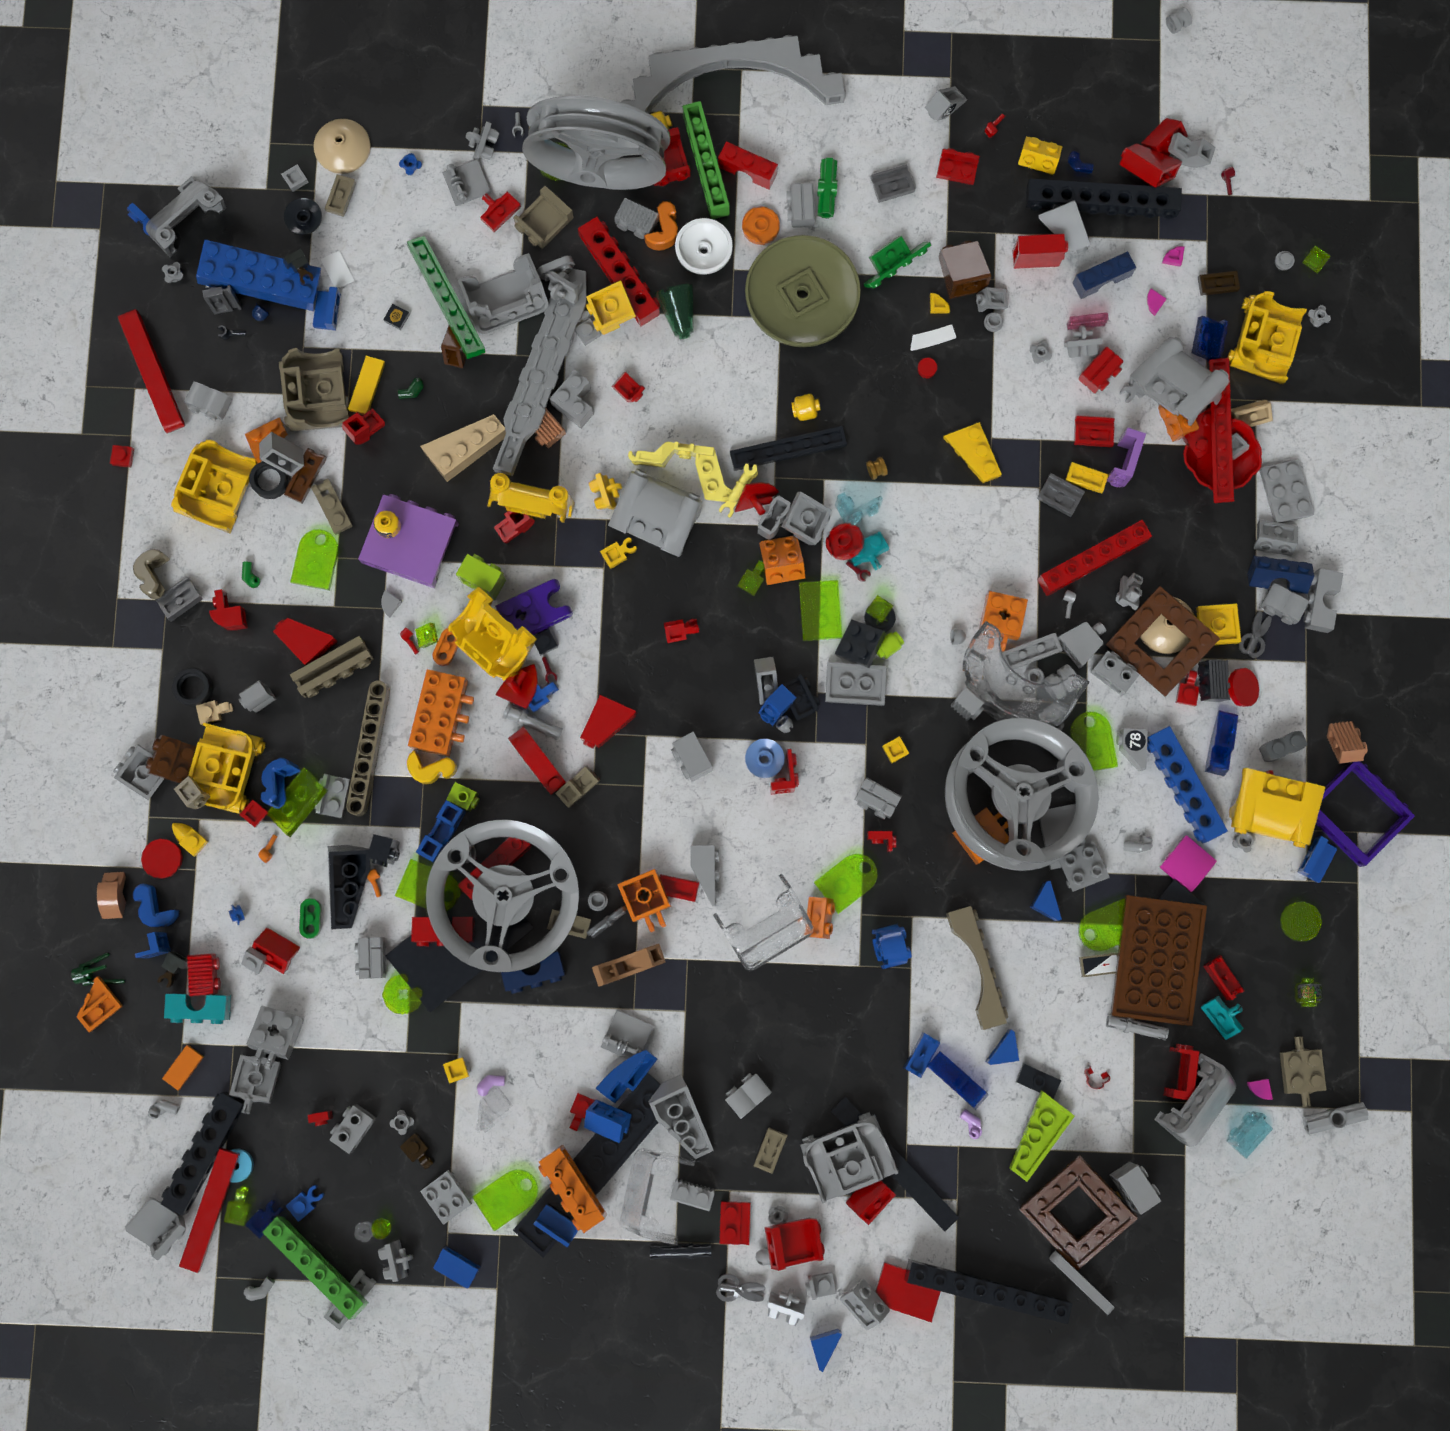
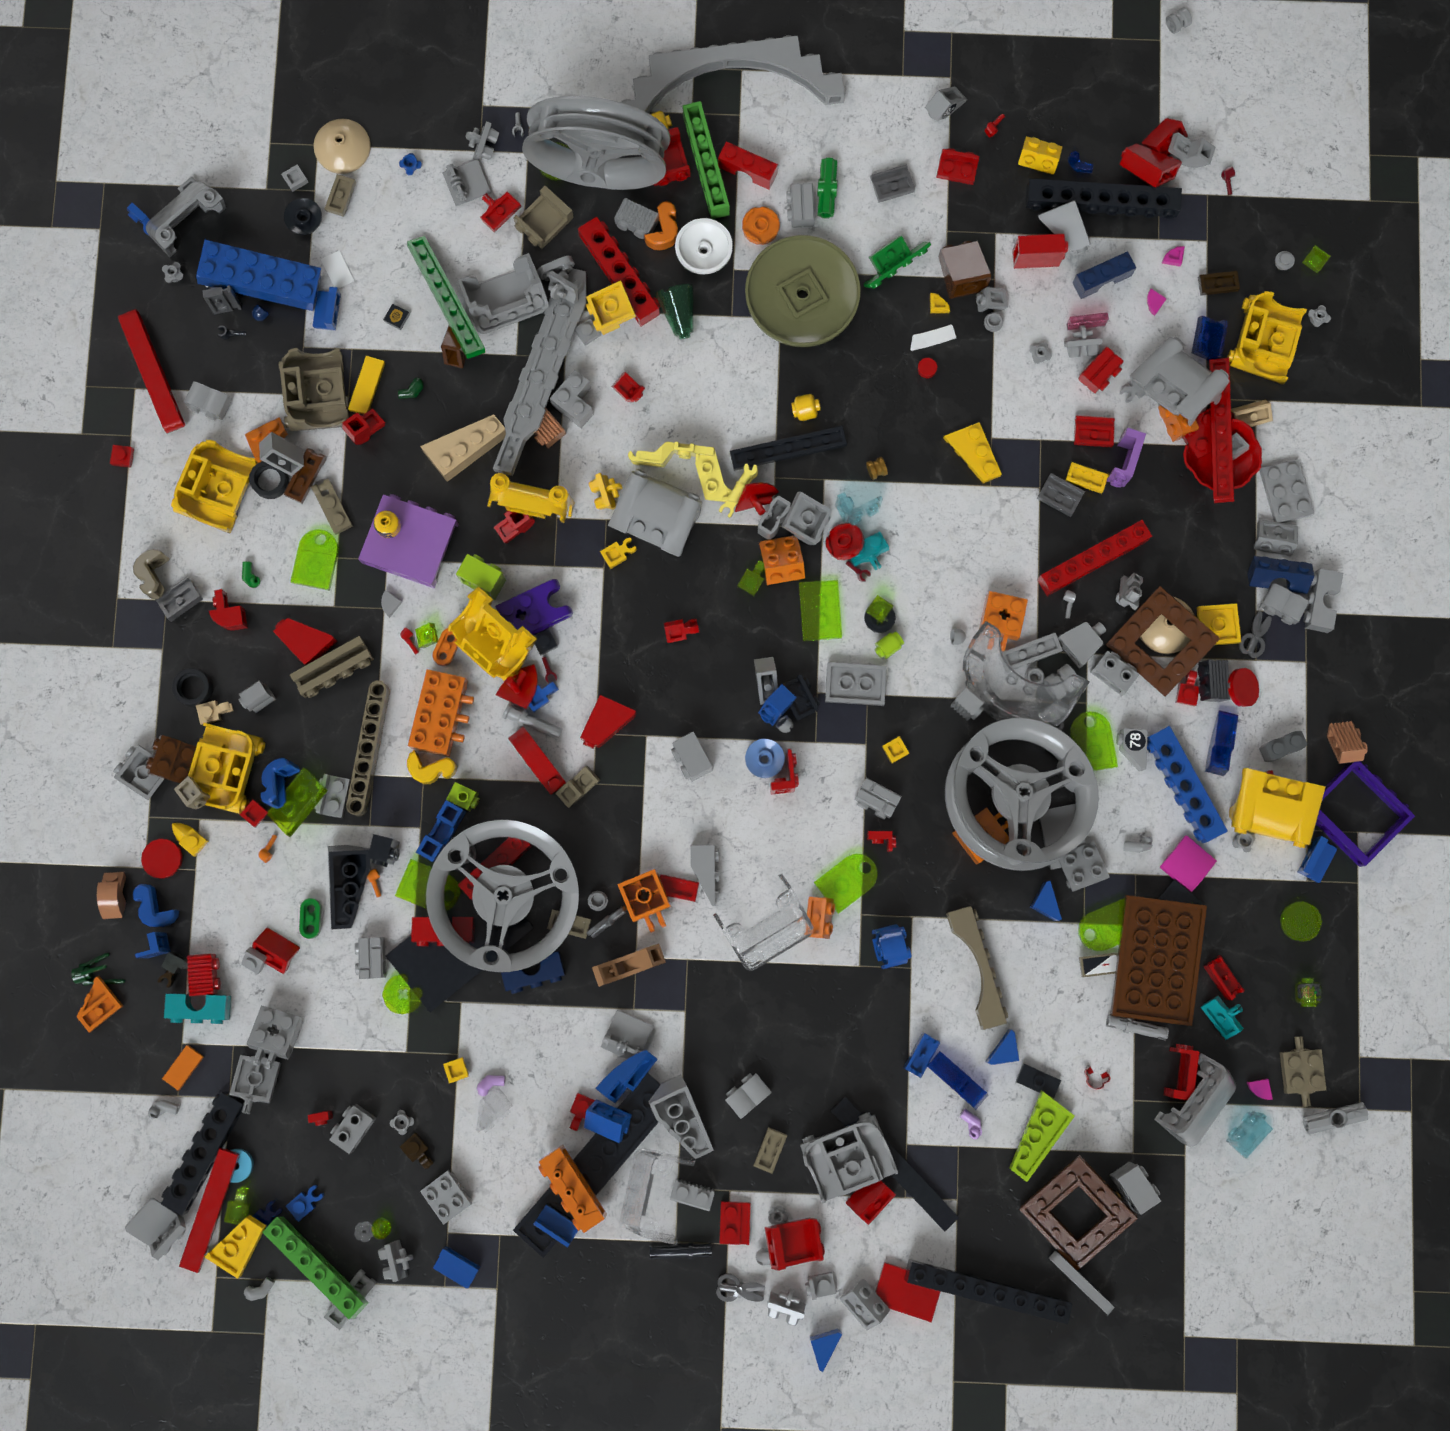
(236, 914): blue plate -> none
(237, 1247): none -> yellow wing
(298, 263): pearl dark grey piece -> none
(505, 1197): clear neon green tile -> none
(860, 643): black plate -> none

